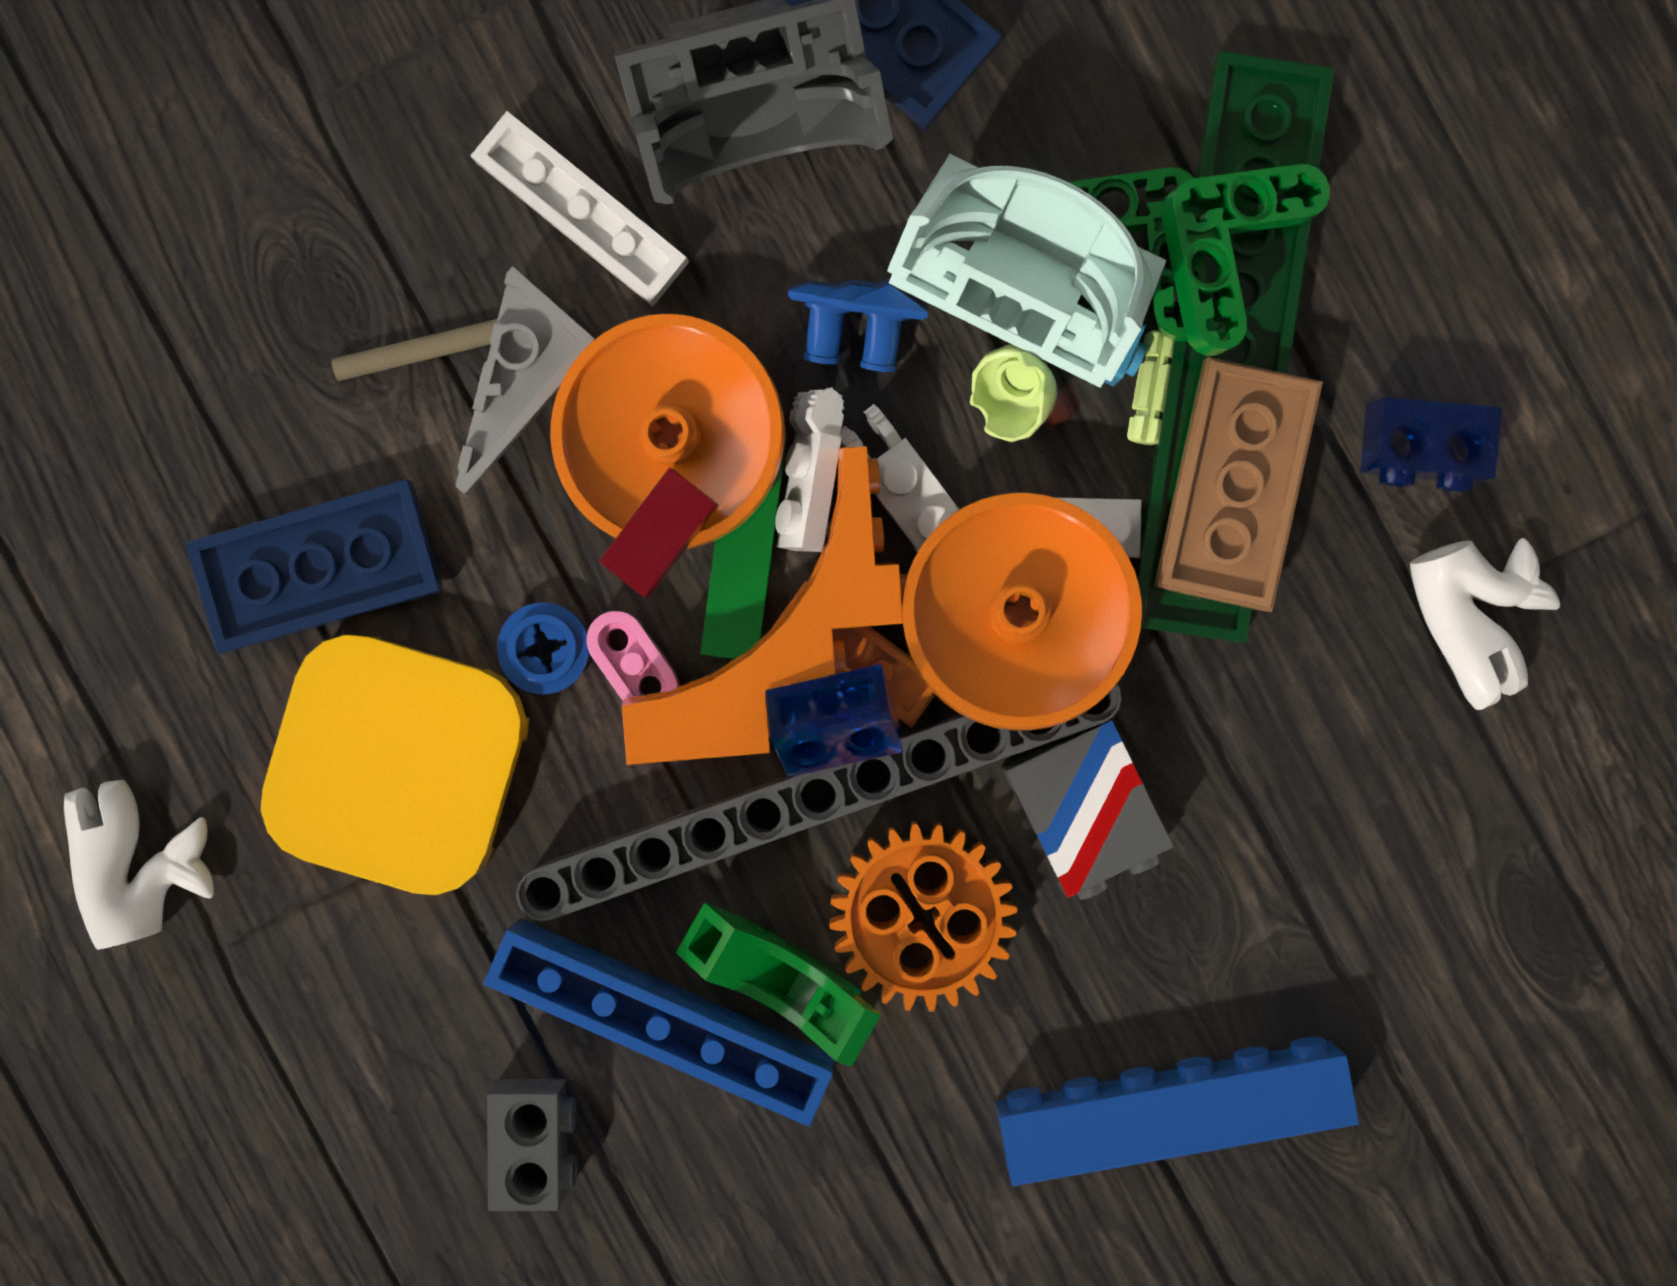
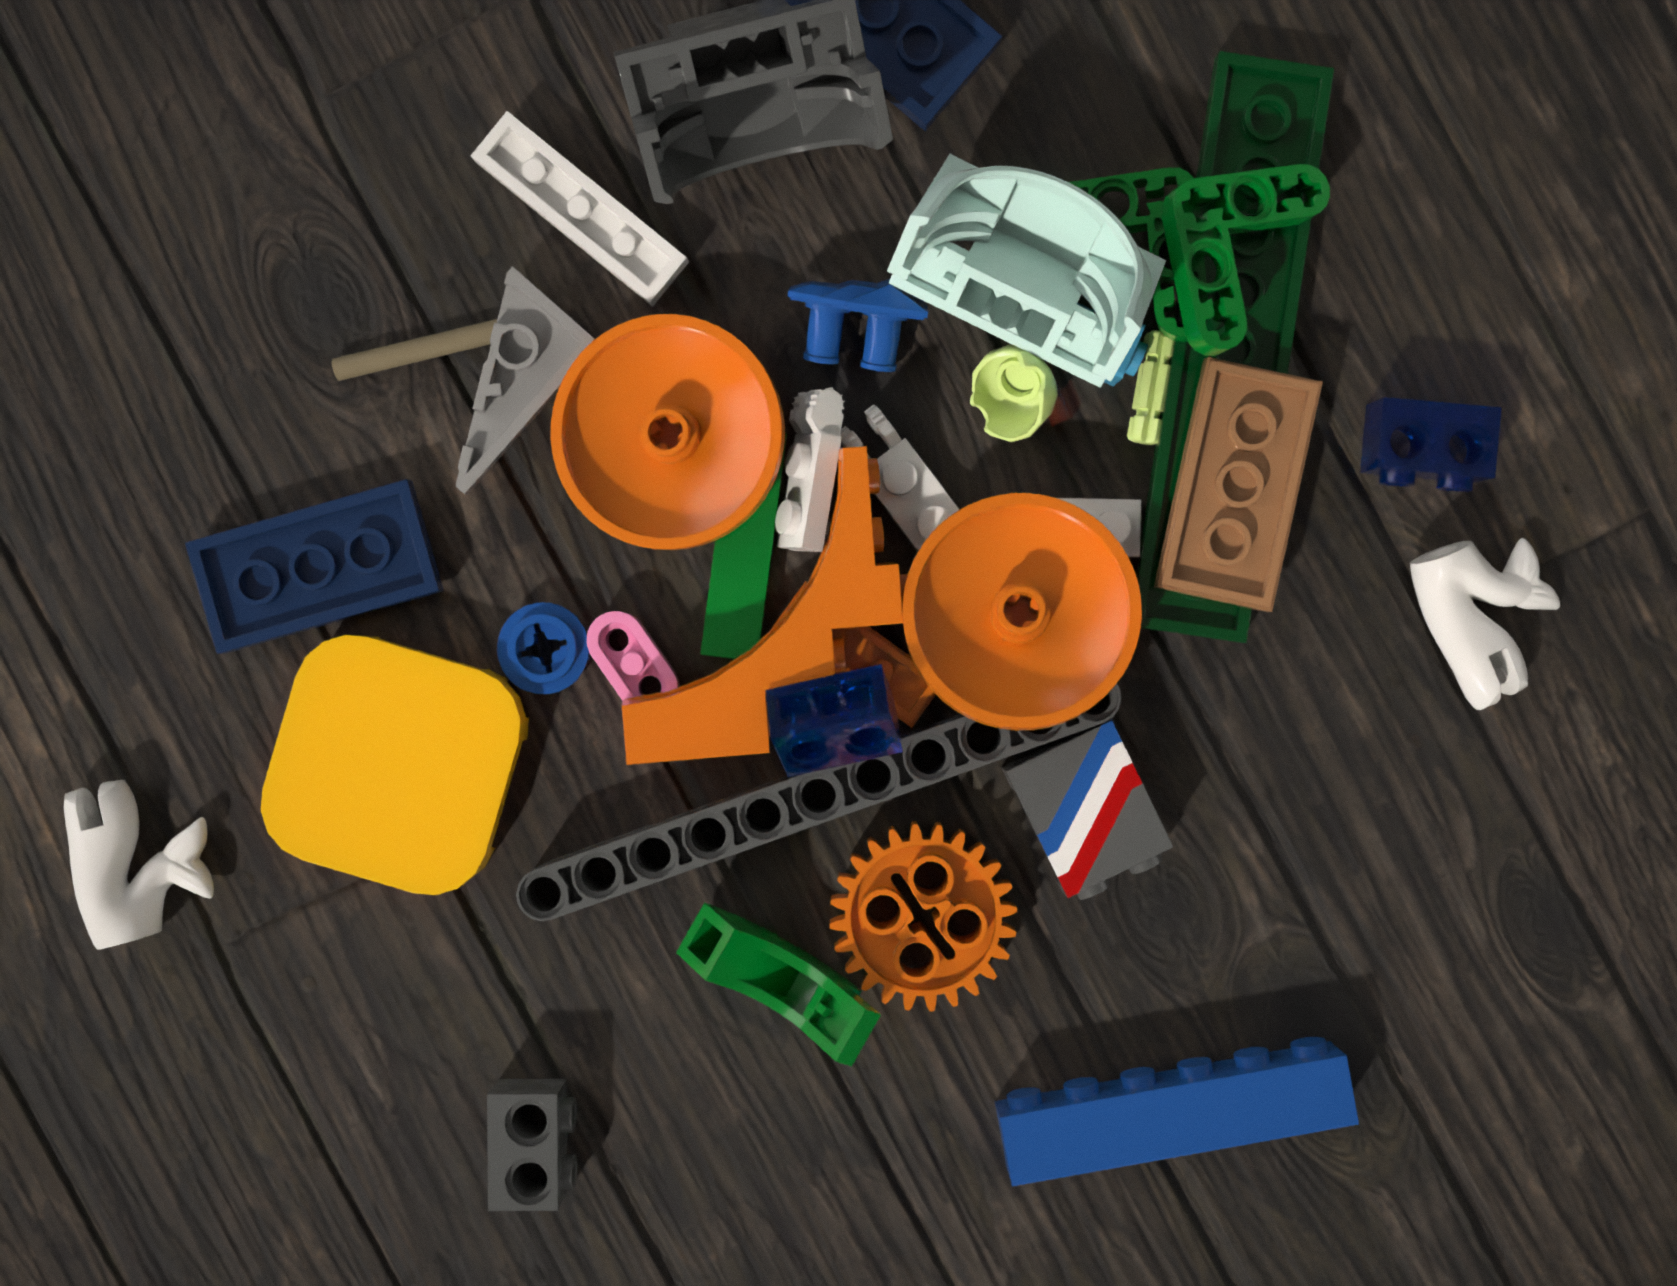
(658, 533): dark red tile -> none
(661, 1021): blue brick -> none

